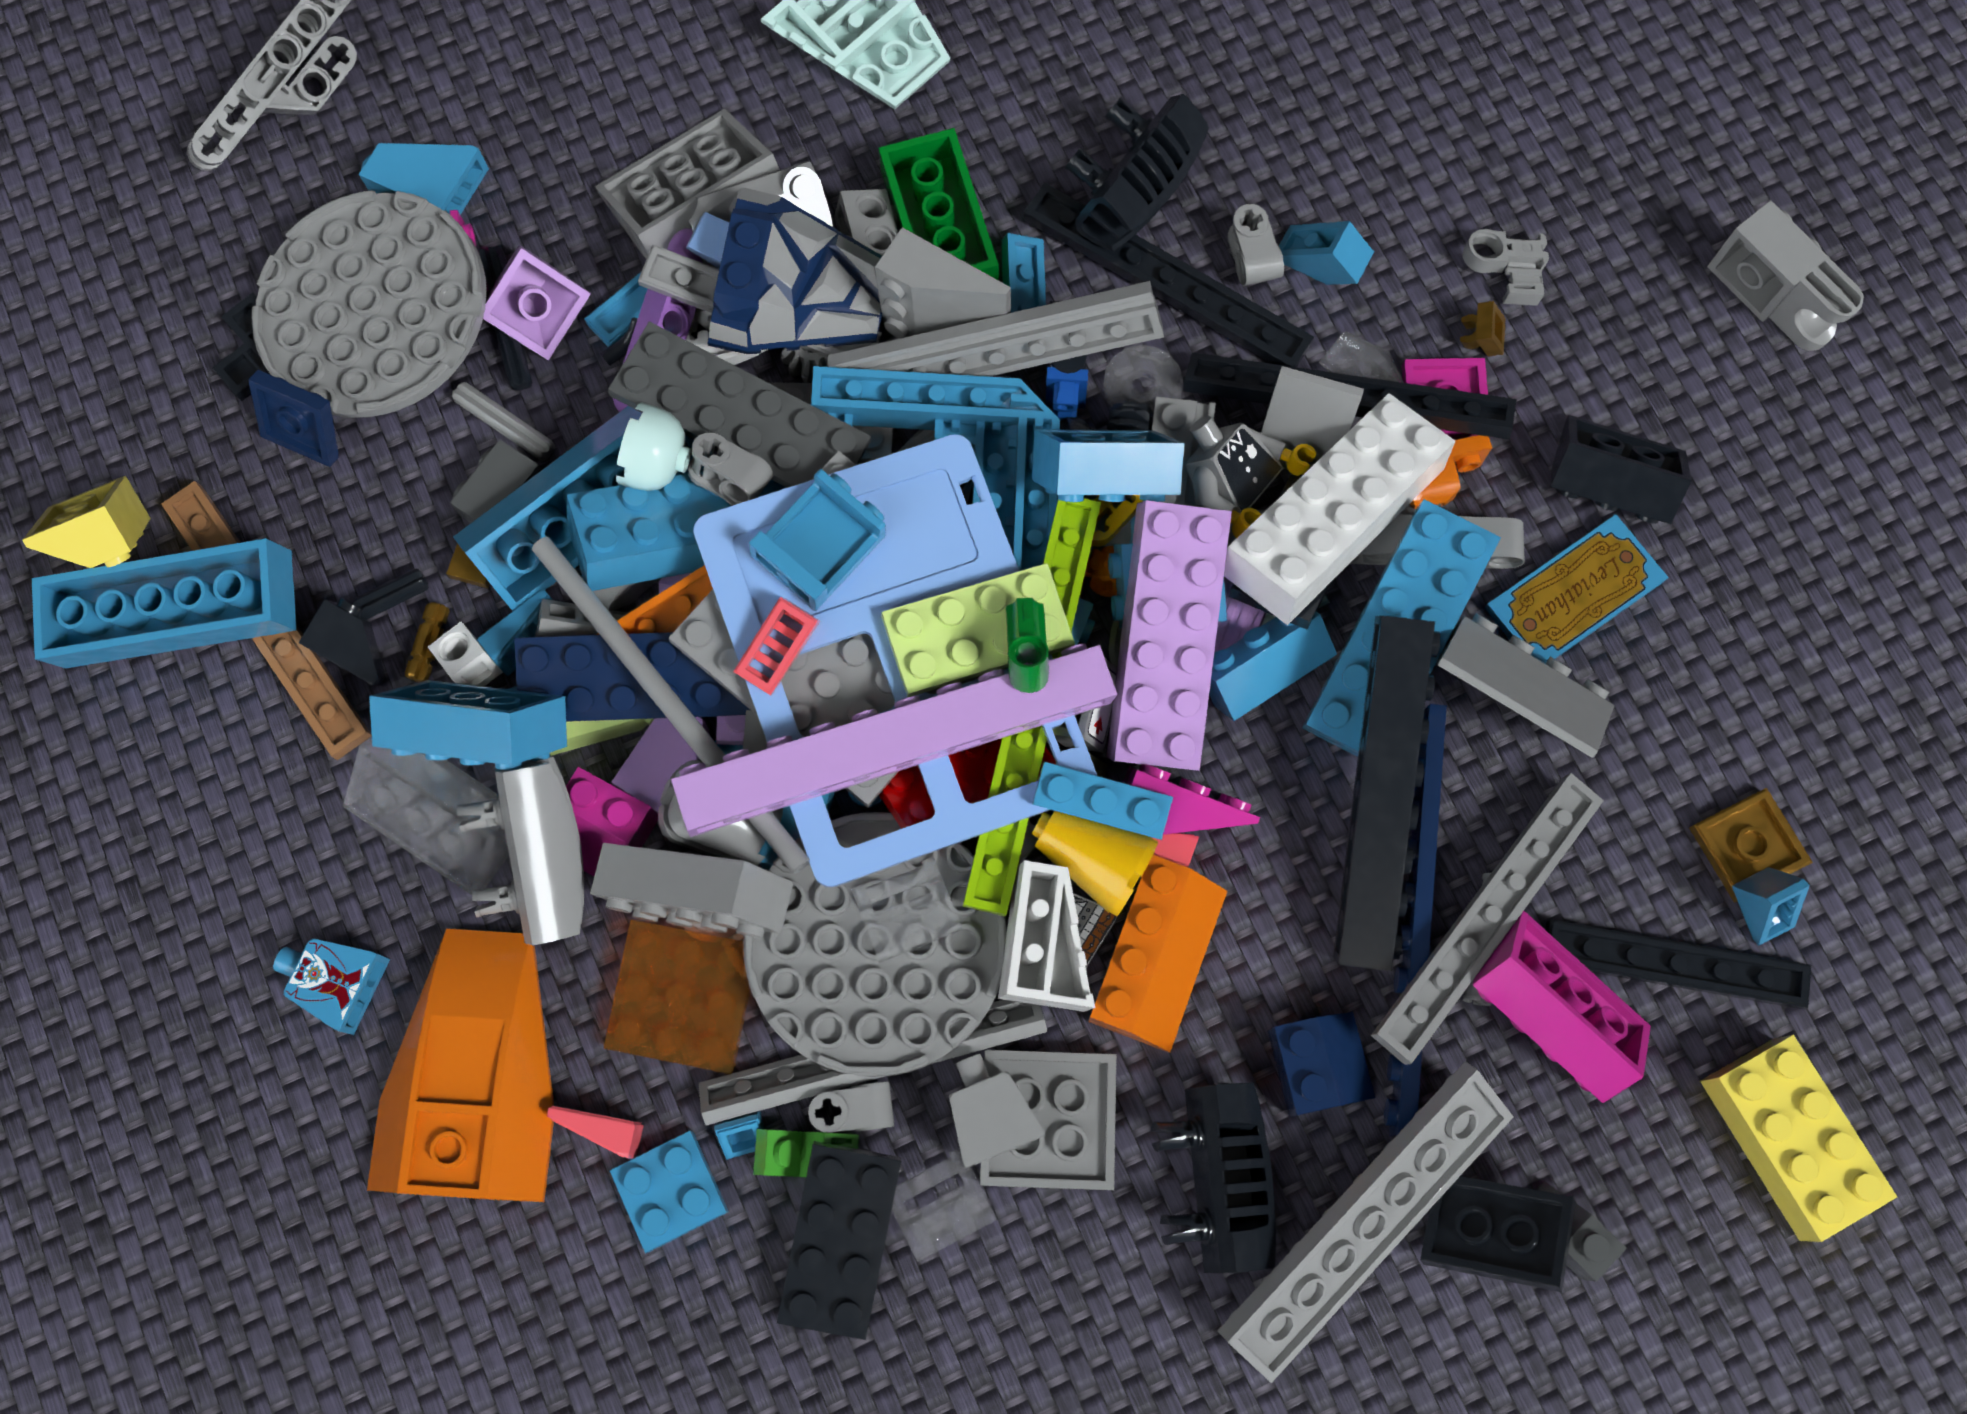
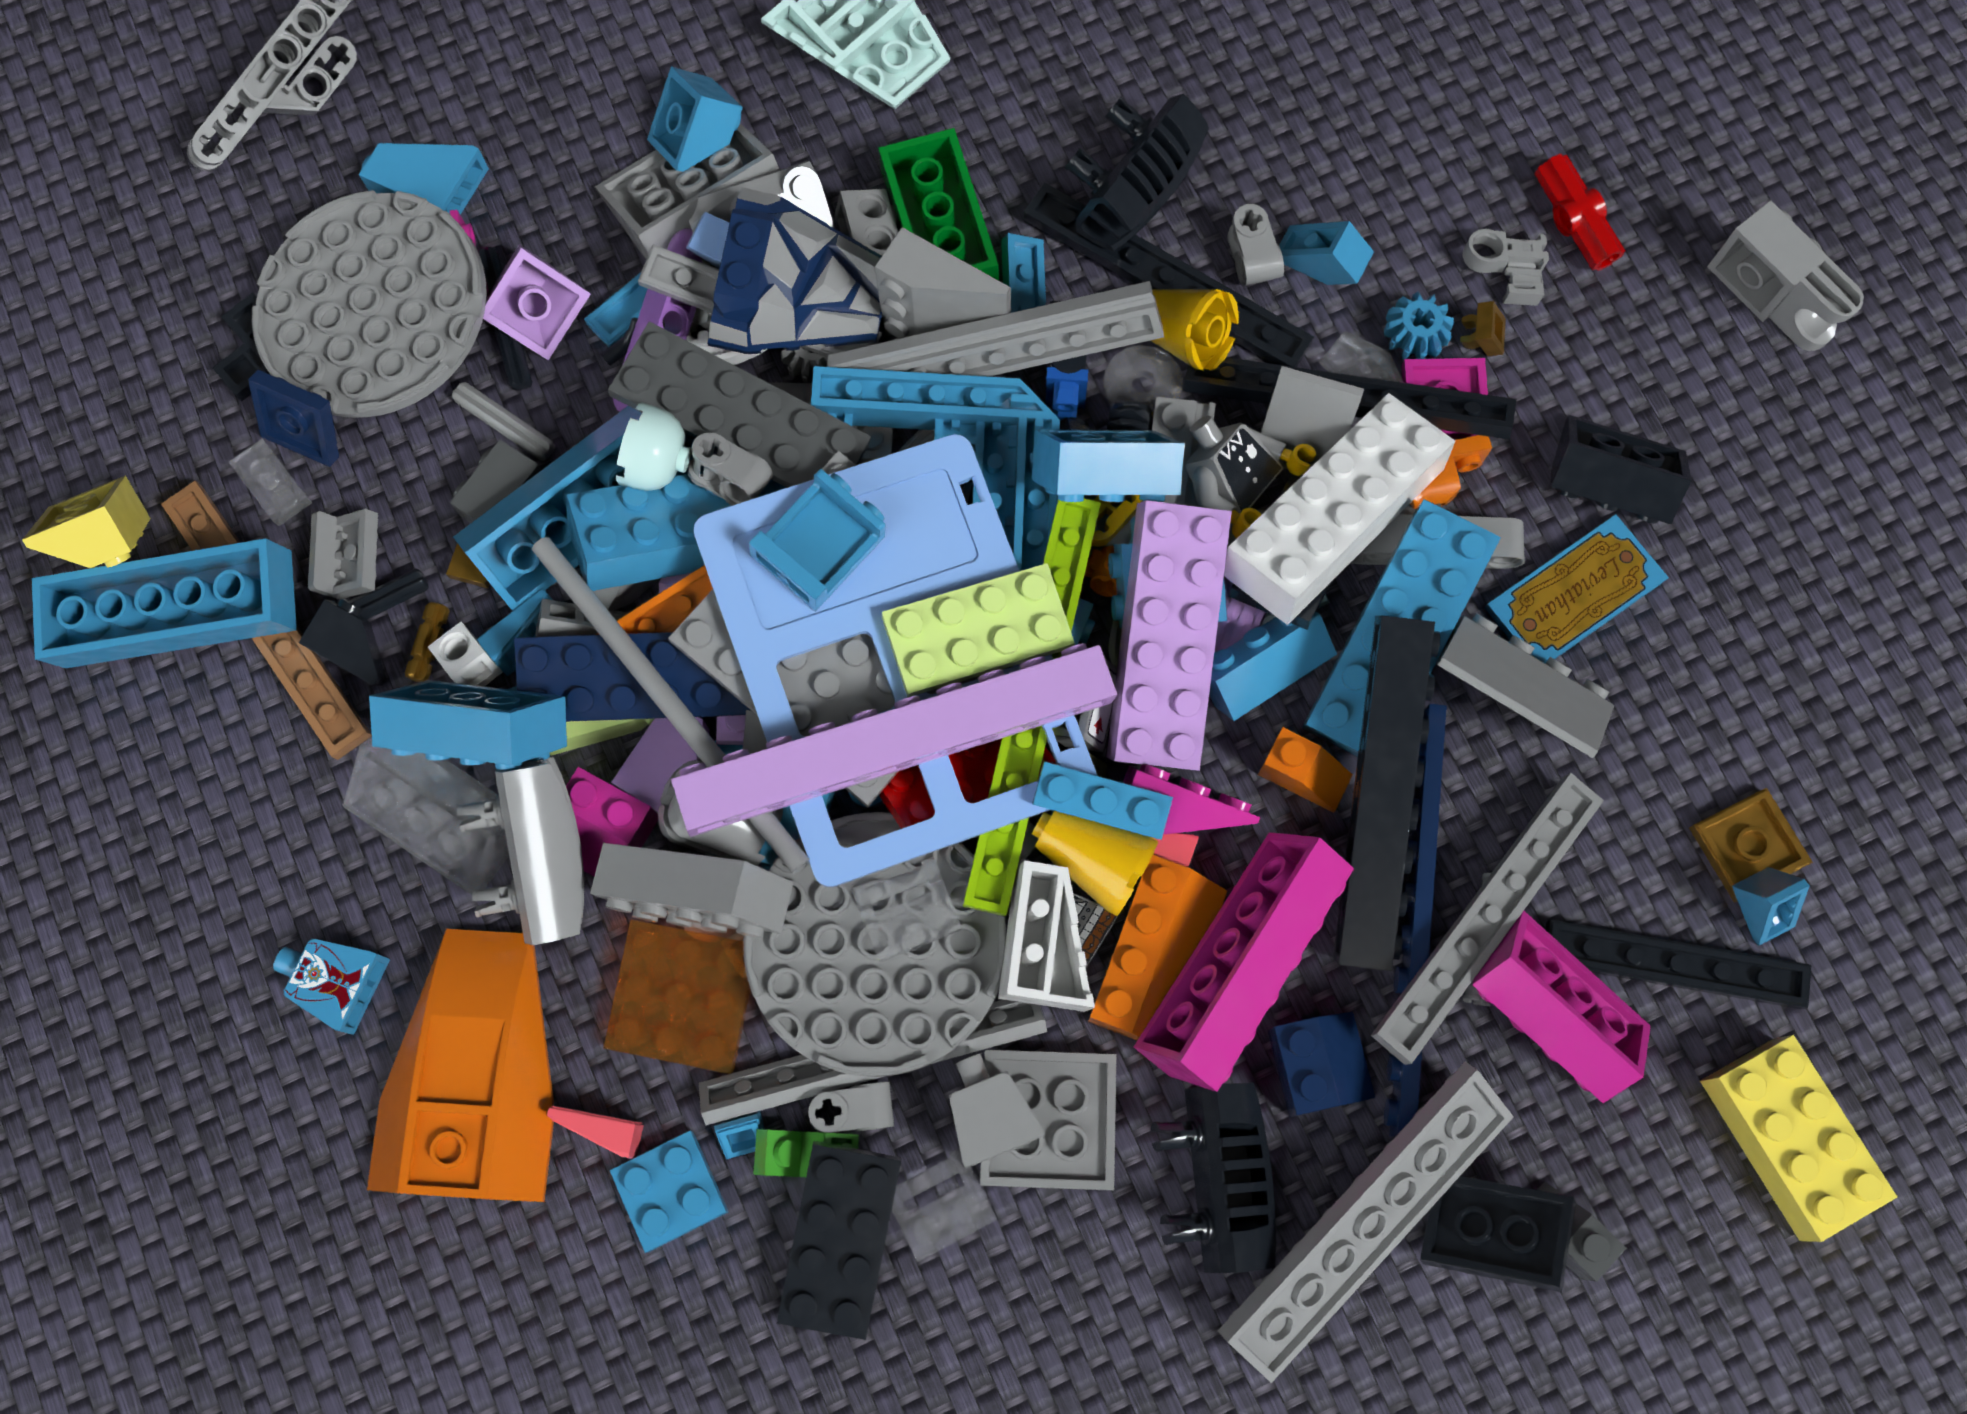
(270, 482): none -> clear plate
(343, 553): none -> light grey bracket
(693, 119): none -> dark azure slope
(763, 636): coral slope -> none
(1027, 645): green piece -> none
(1197, 325): none -> yellow cone
(1244, 959): none -> dark pink brick
(1306, 770): none -> orange slope
(1418, 326): none -> dark azure gear
(1579, 212): none -> red piece

